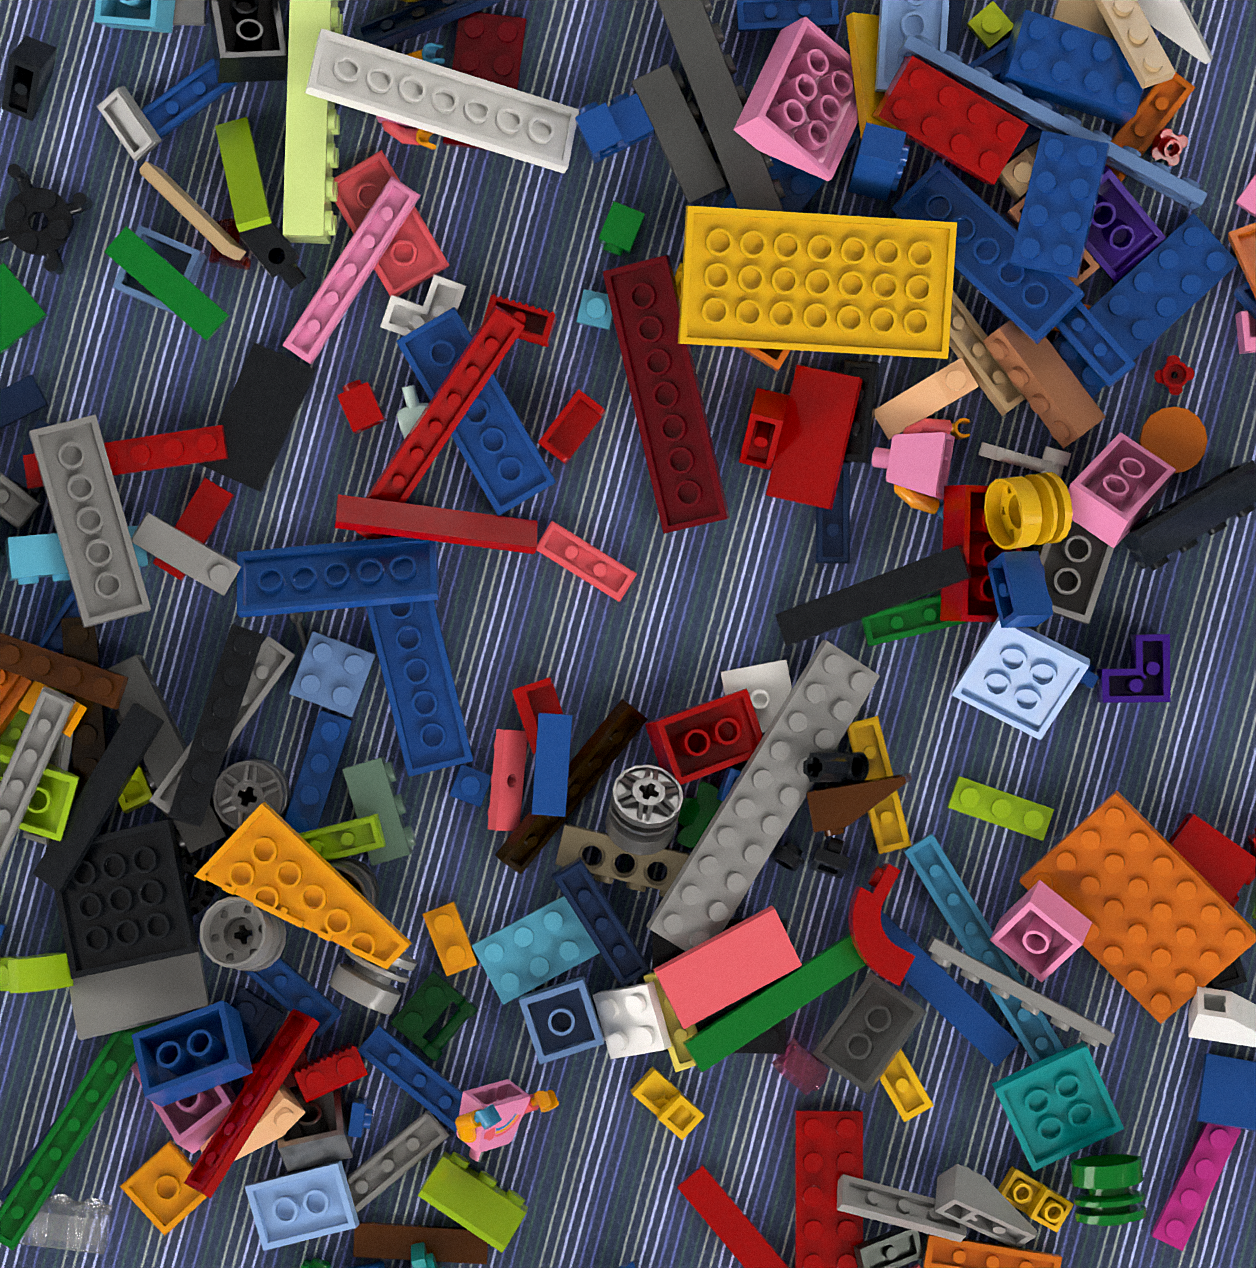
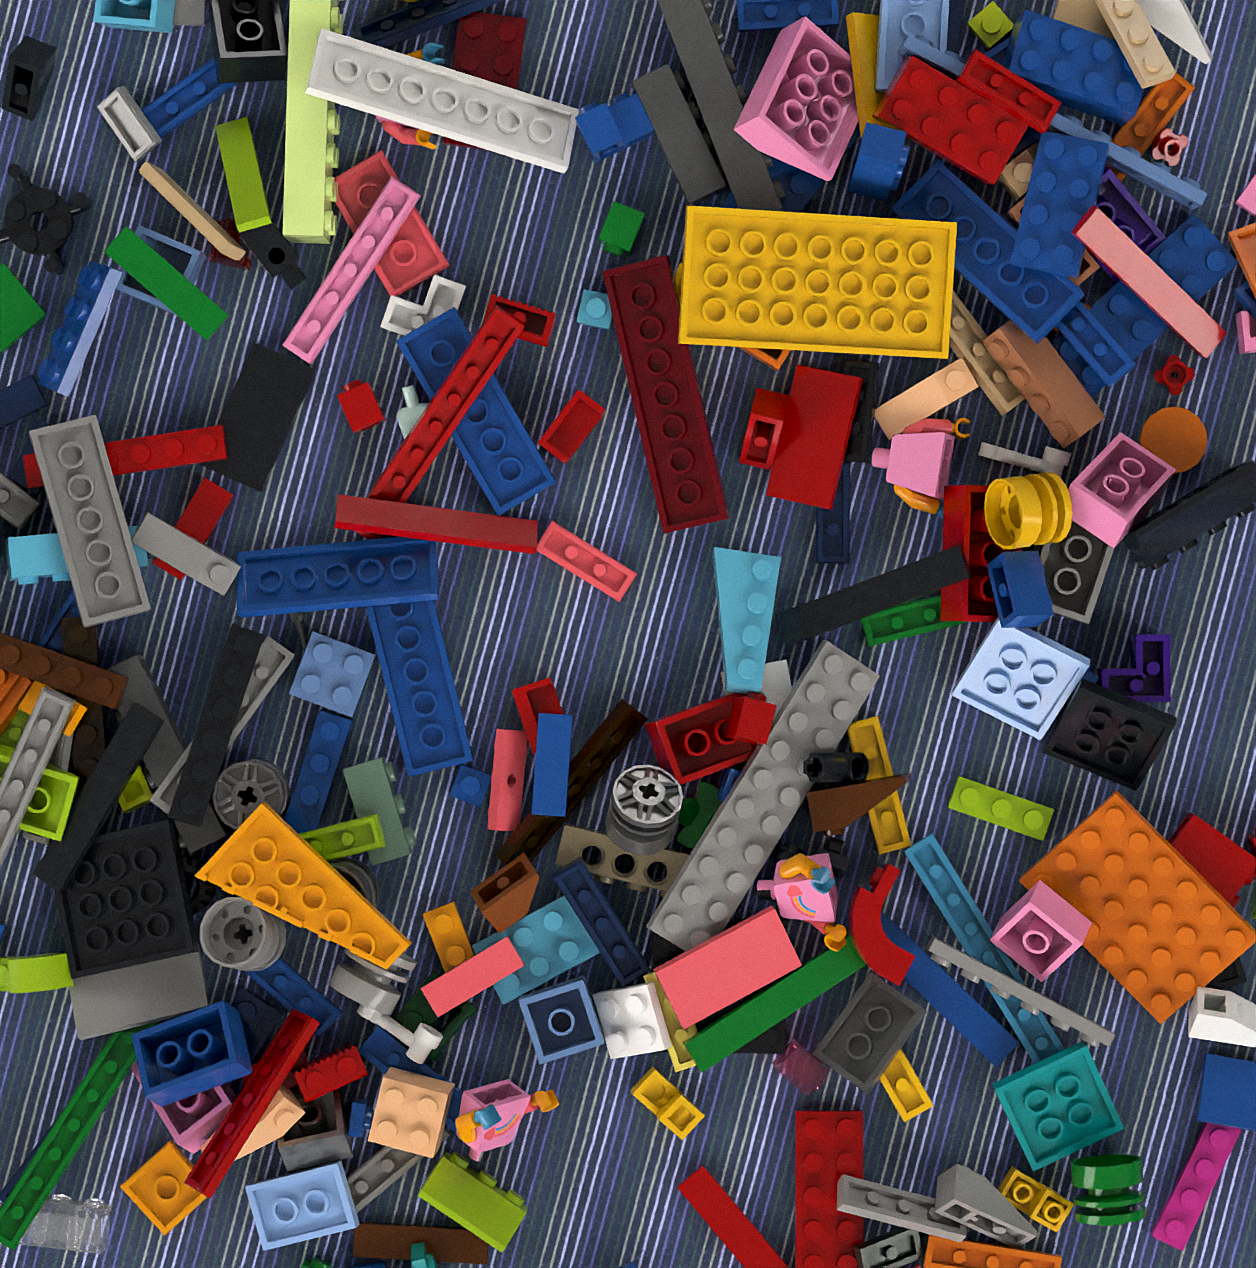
(79, 328): none -> blue plate
(411, 1112): none -> light nougat brick
(419, 1043): none -> white brick
(472, 976): none -> coral tile
(507, 893): none -> dark orange slope
(745, 609): none -> medium azure wedge
(751, 719): none -> red brick
(806, 892): none -> torso
(1008, 91): none -> red tile
(1109, 734): none -> black plate
(1148, 282): none -> tile

